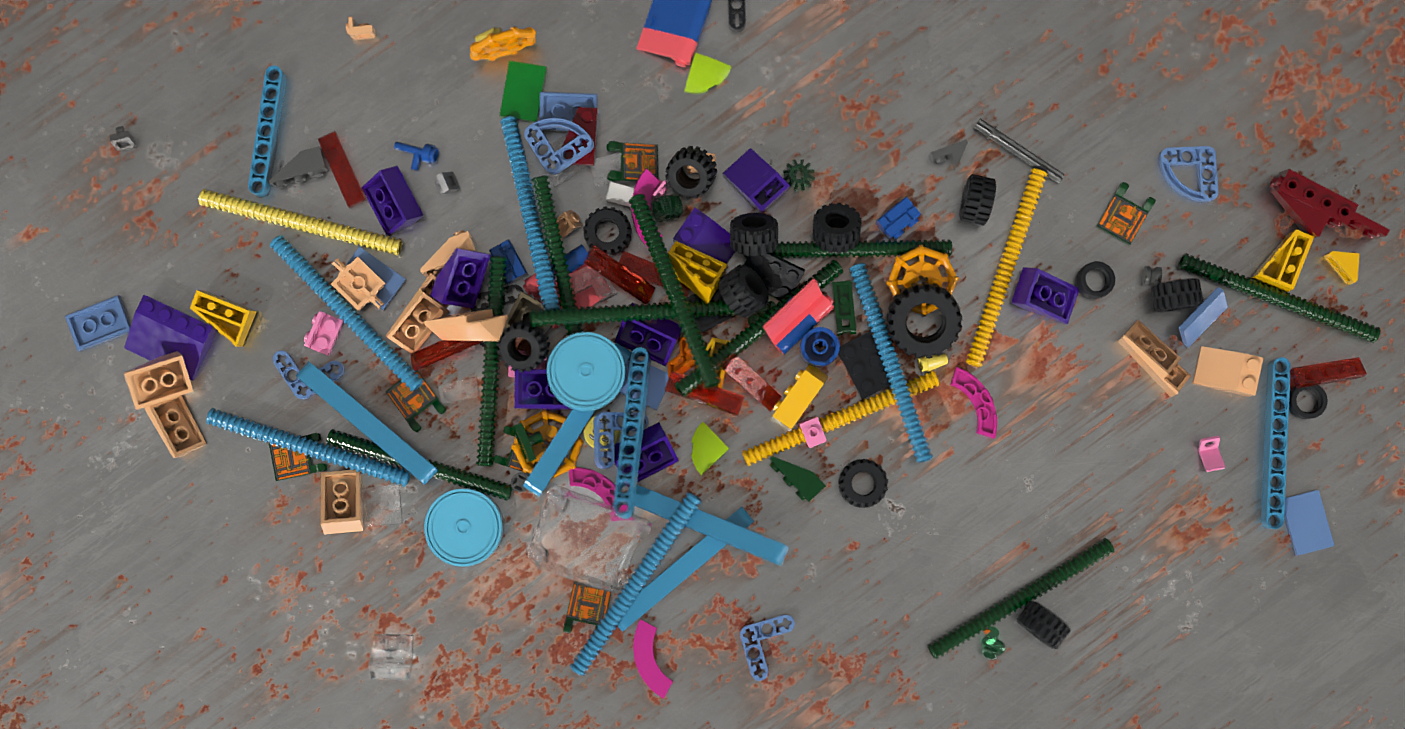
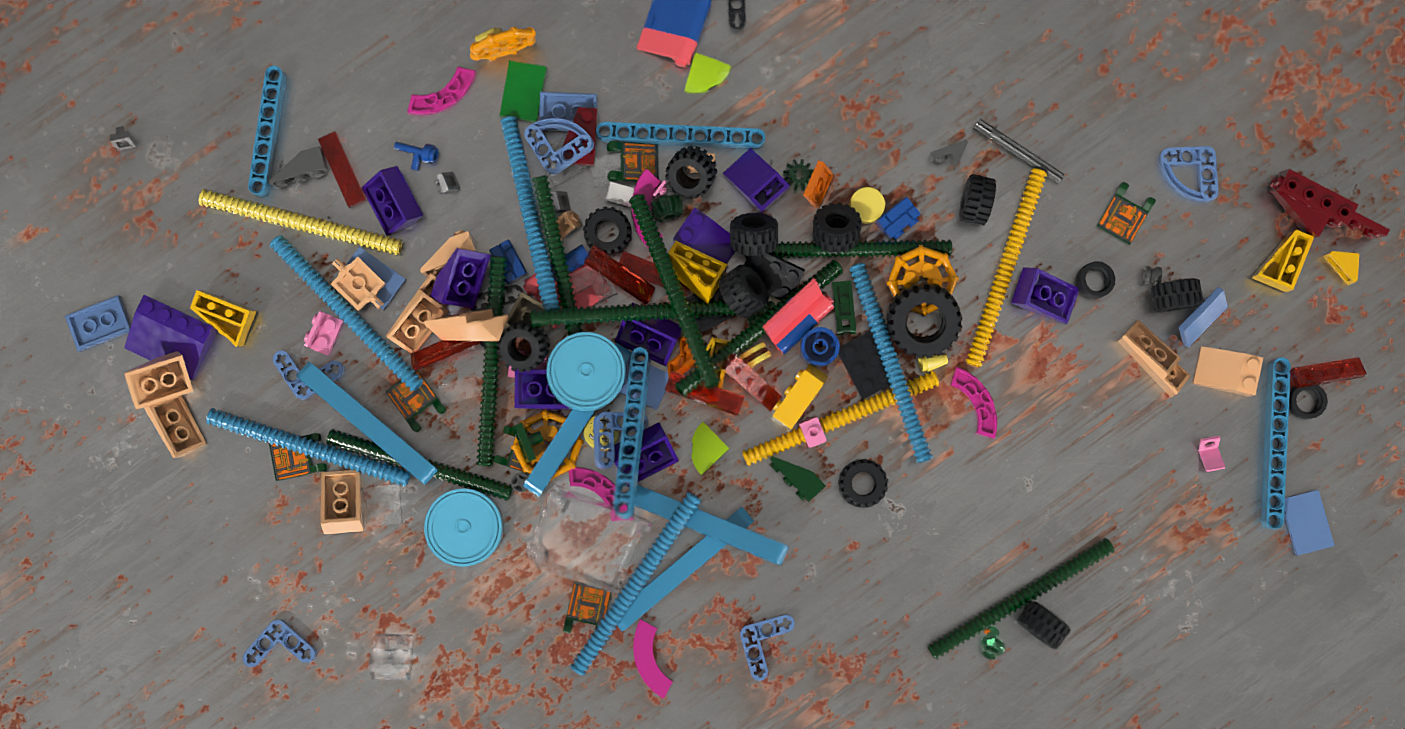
(282, 638): none -> medium blue beam
(361, 31): light nougat bracket -> none
(444, 98): none -> dark pink tile
(560, 201): none -> flat silver tile
(689, 140): none -> dark azure beam
(755, 355): none -> light yellow head
(818, 184): none -> orange plate
(868, 203): none -> light yellow head
(1280, 298): dark green piece -> none

